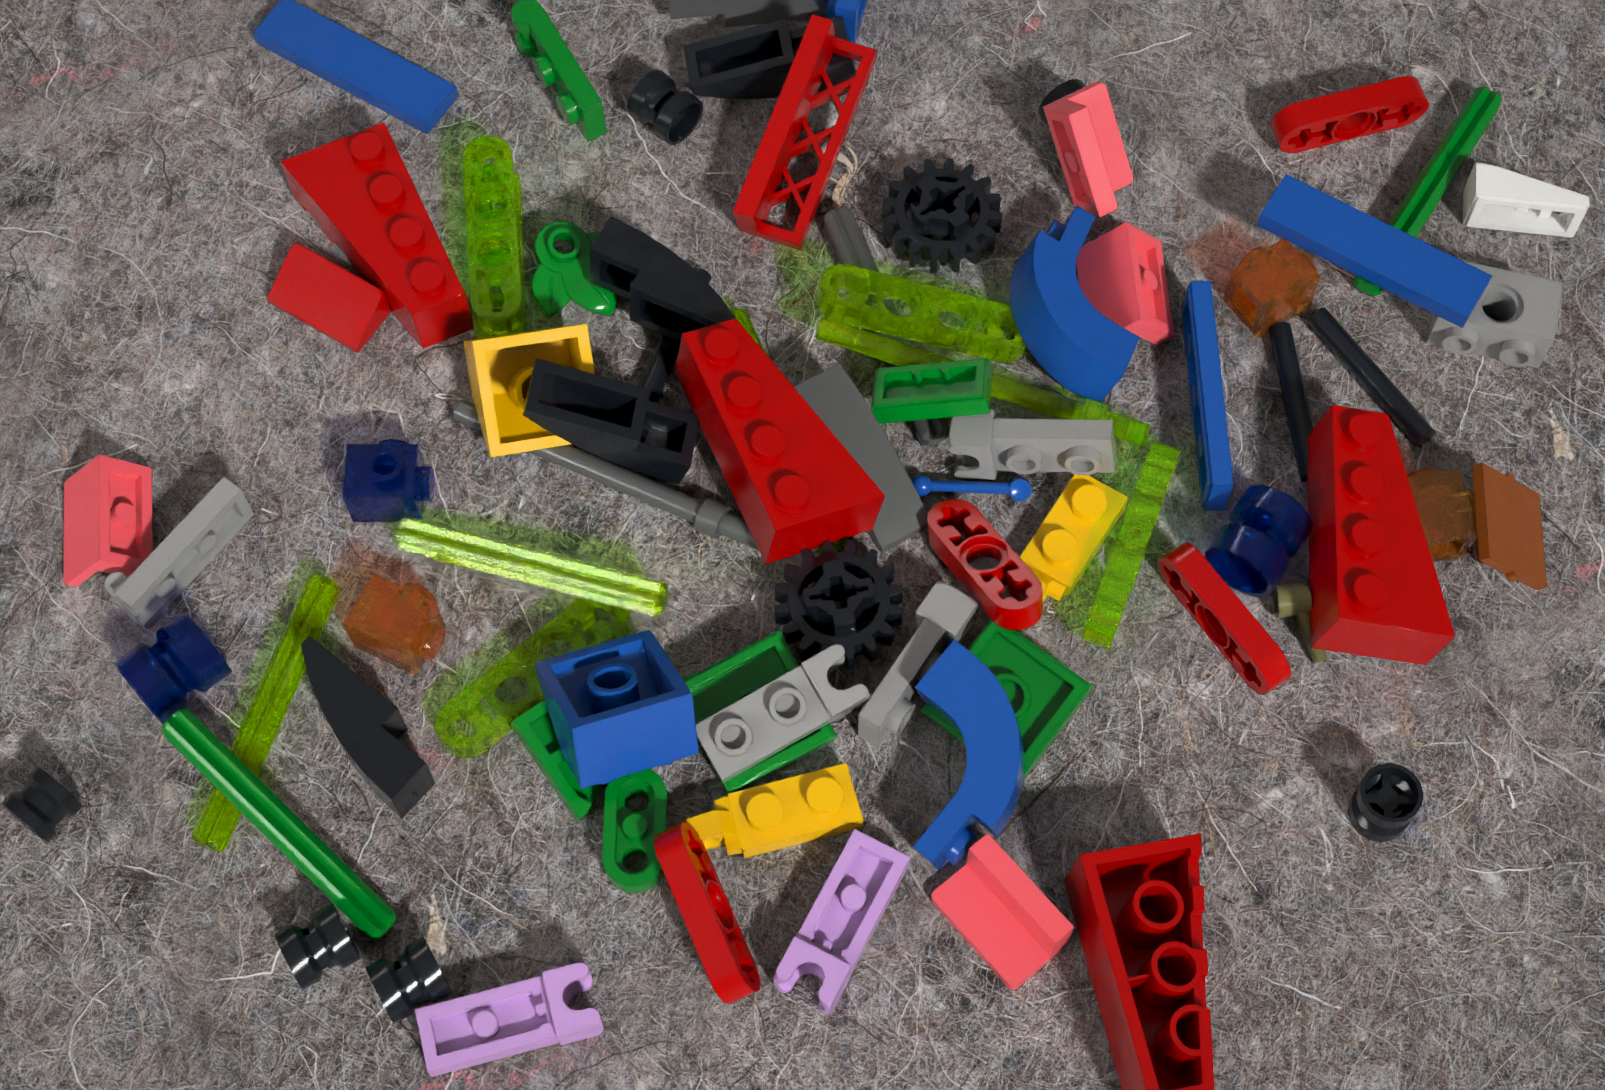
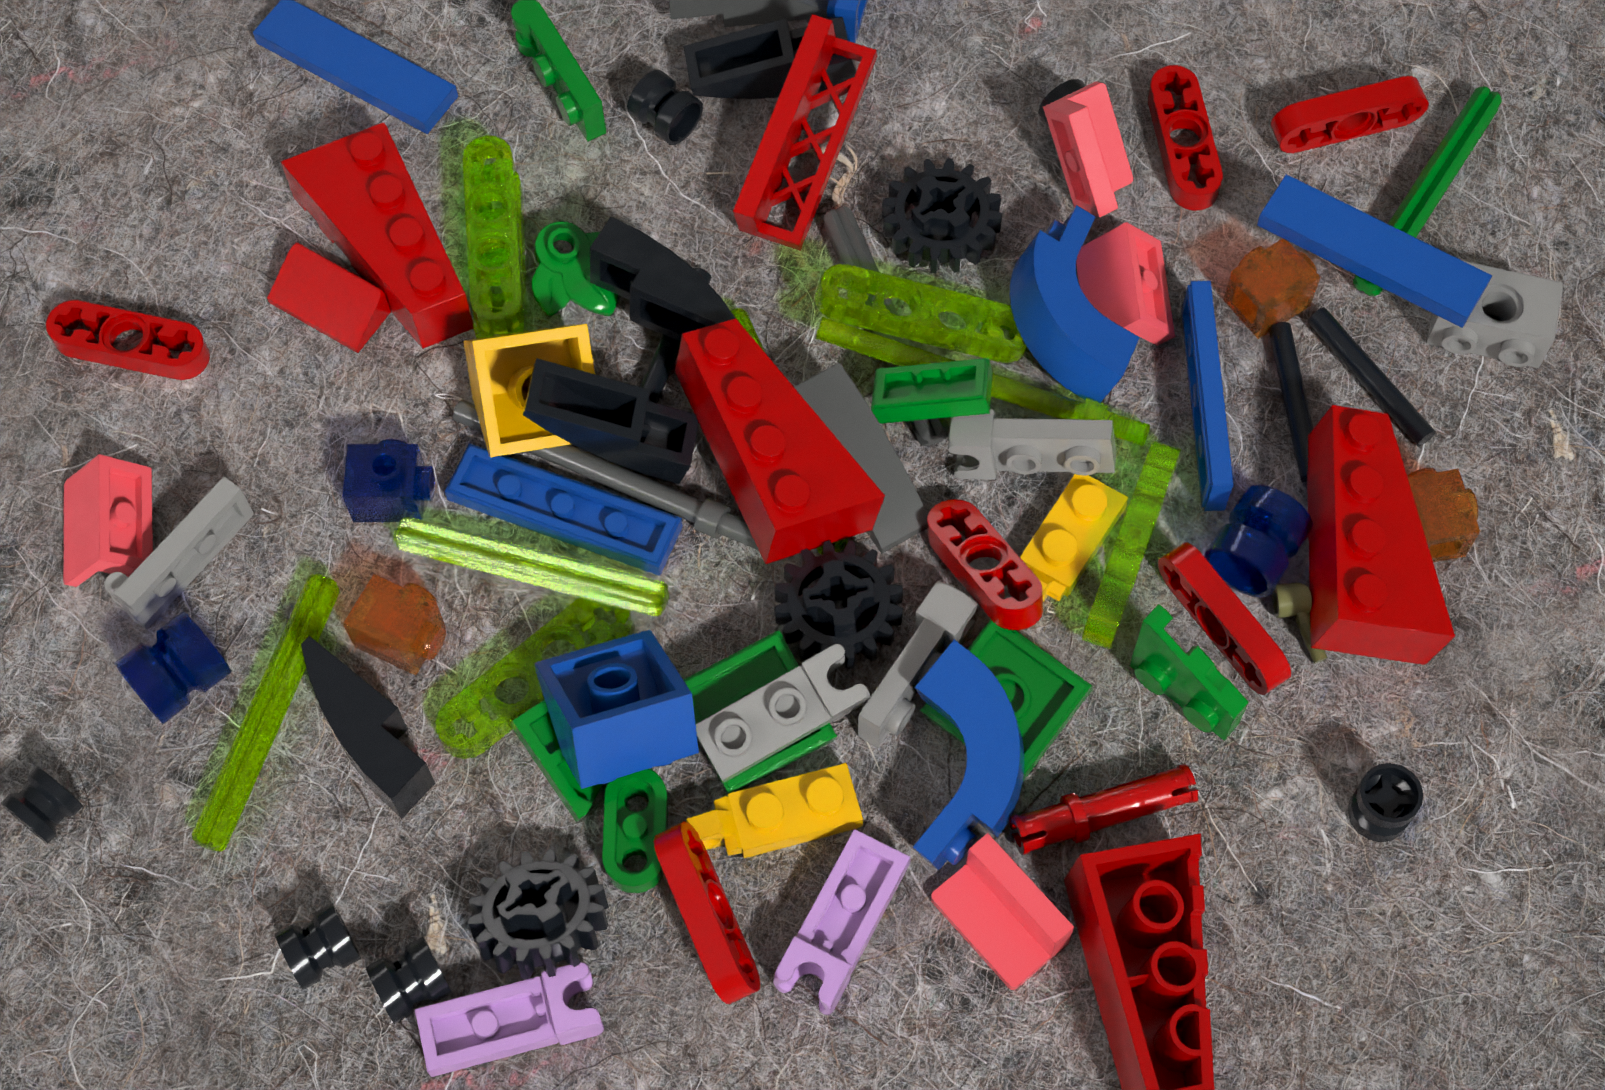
(145, 357): none -> red beam
(279, 824): green axle -> none
(538, 914): none -> black gear
(564, 509): none -> blue tile
(1018, 488): blue hinge -> none
(1079, 816): none -> red pin
(1178, 158): none -> red beam
(1186, 678): none -> green wing
(1509, 527): dark orange piece -> none
(1519, 203): white slope -> none

